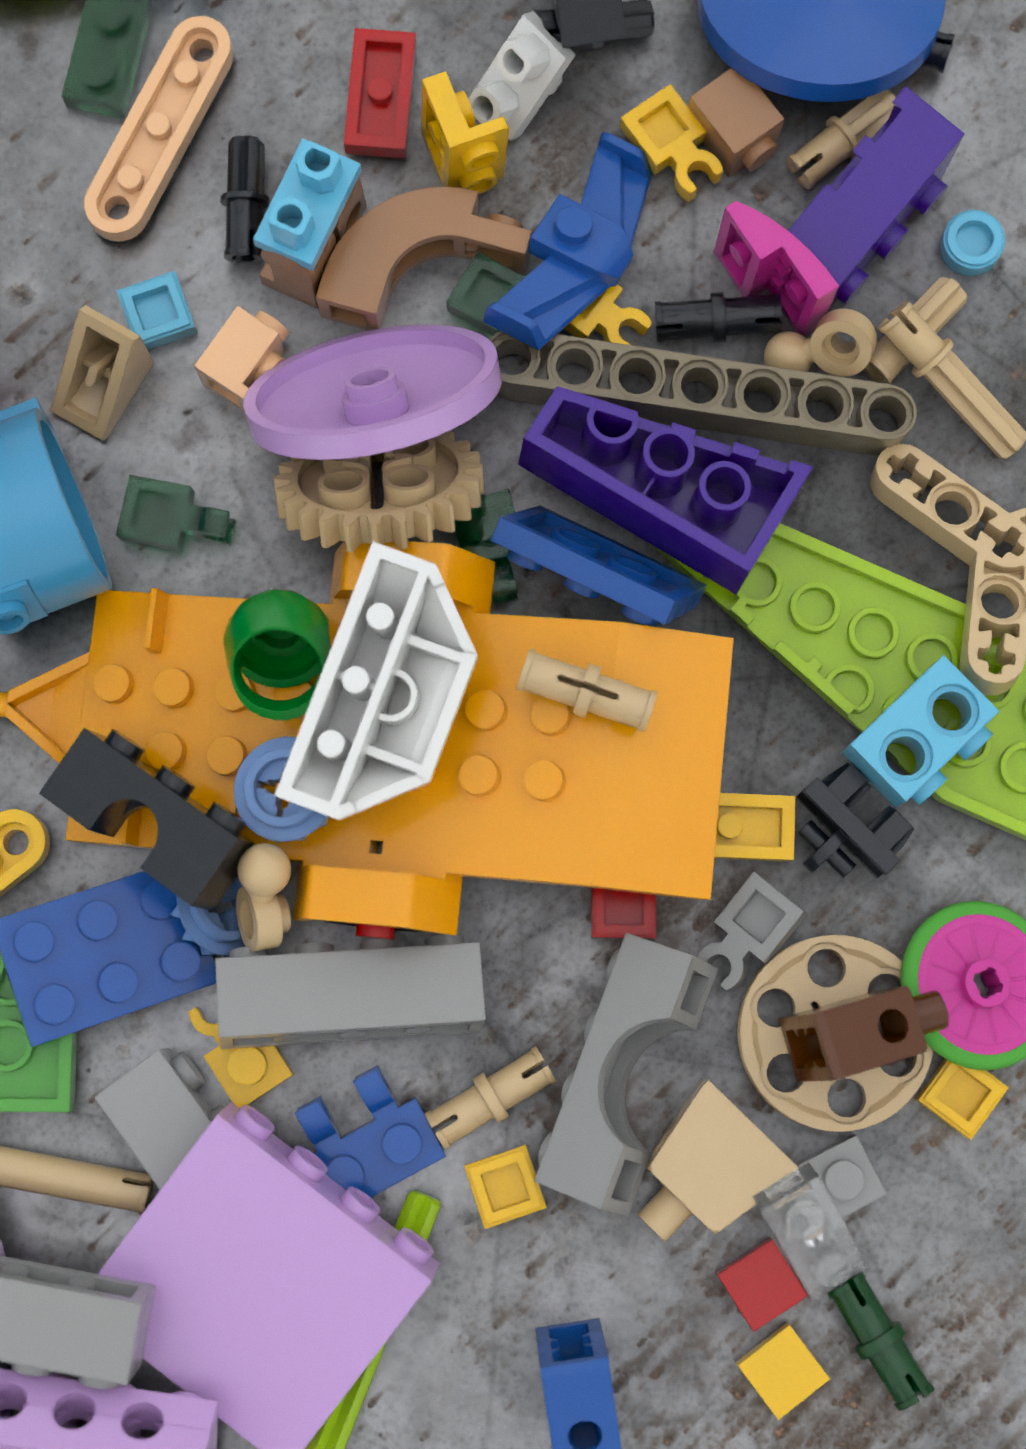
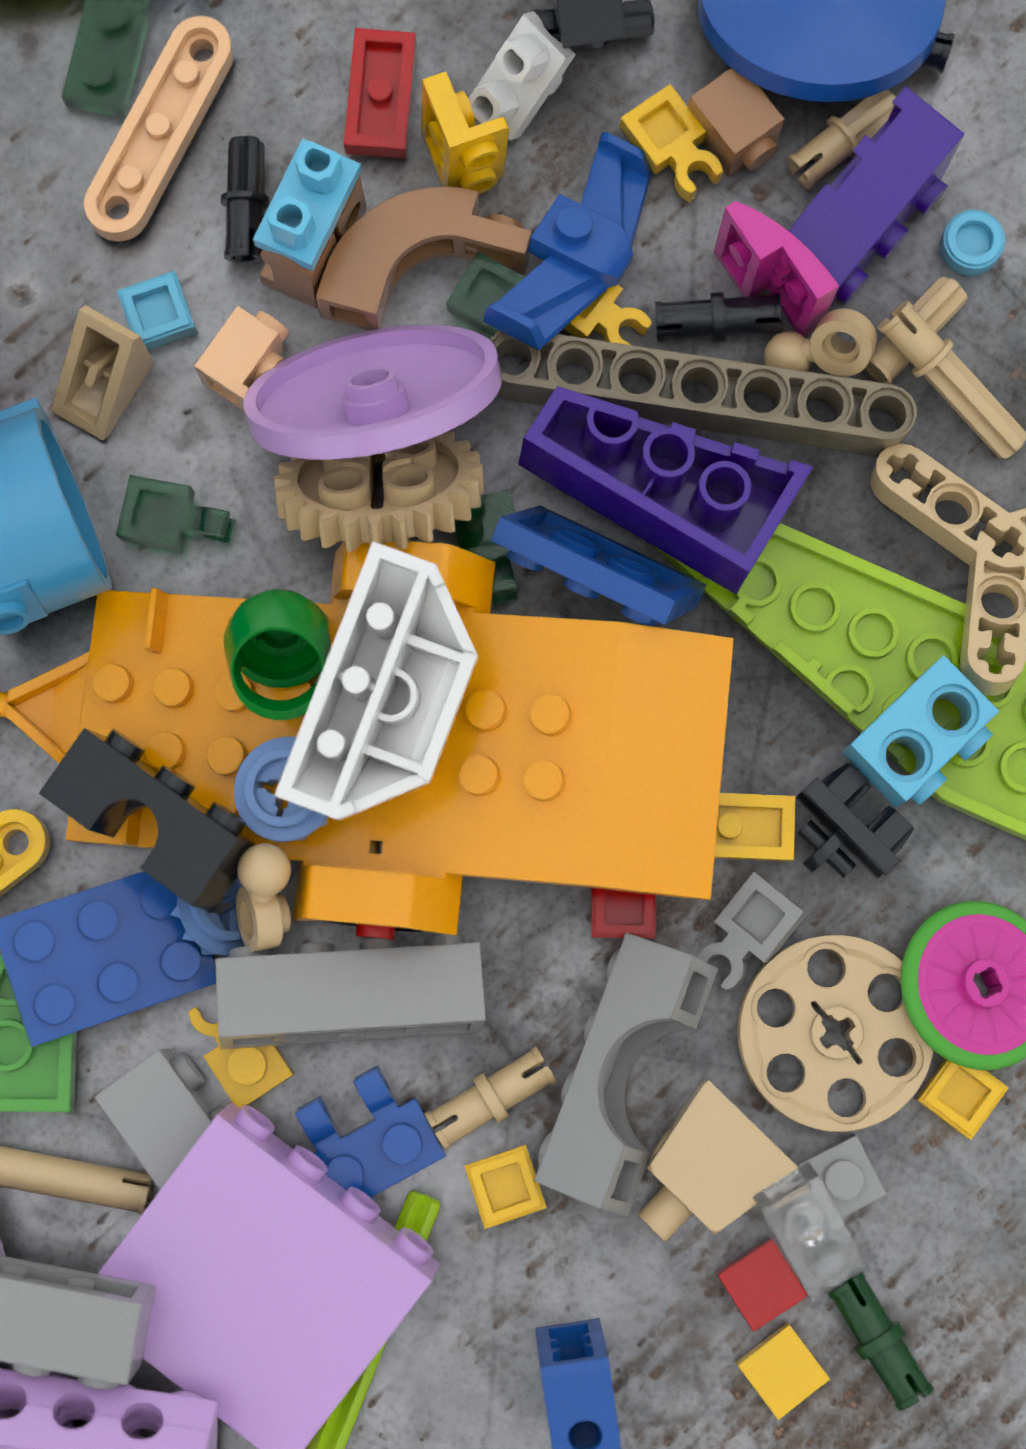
(587, 690): tan pin -> none
(861, 1032): reddish brown torso -> none

